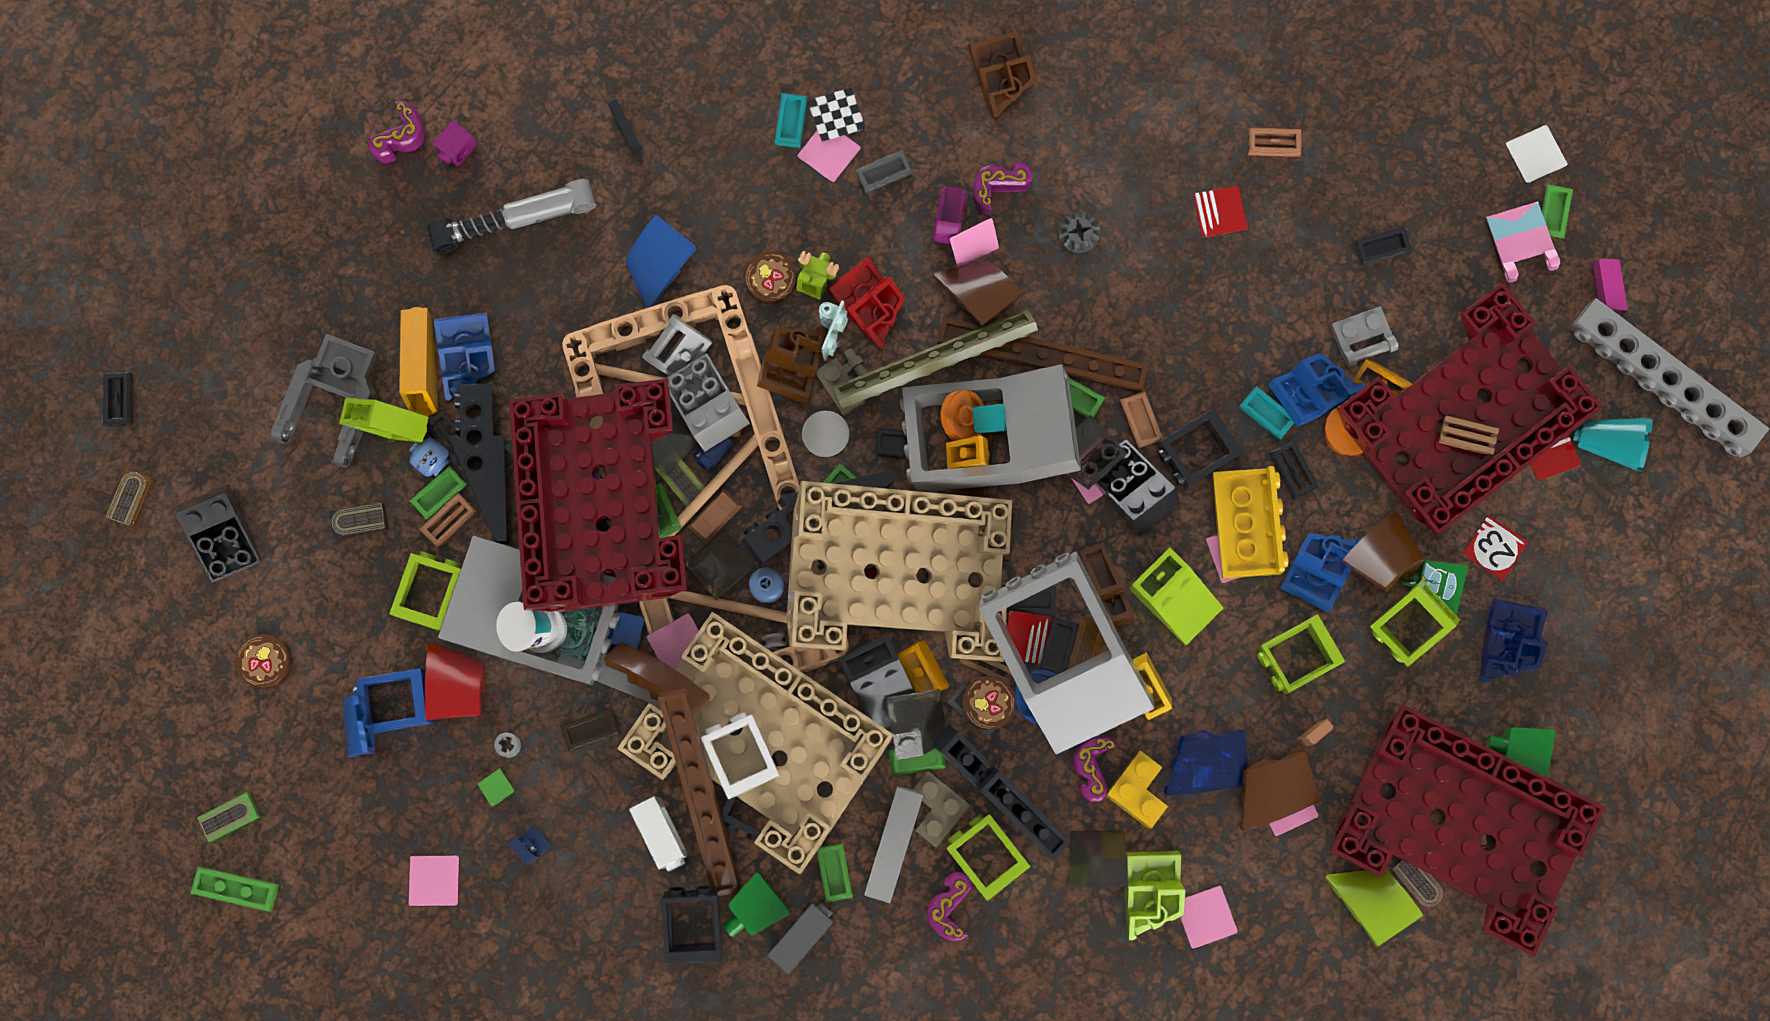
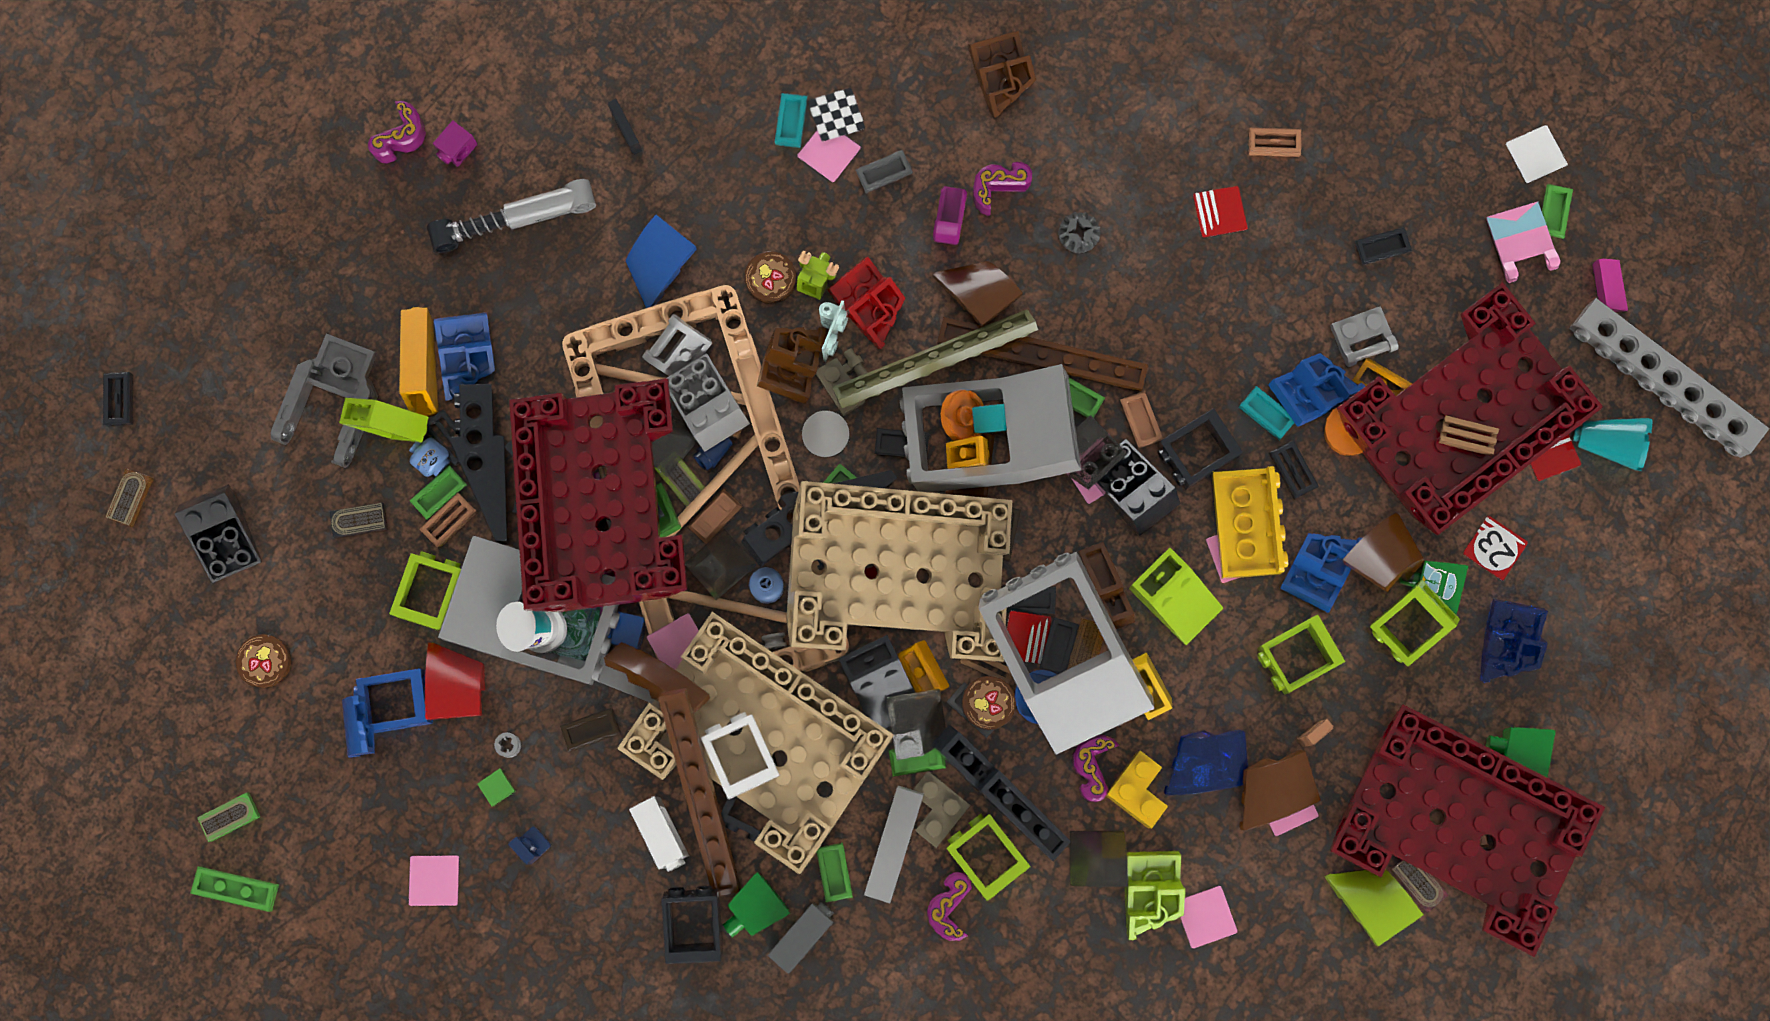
(974, 243): bright pink sticker -> none

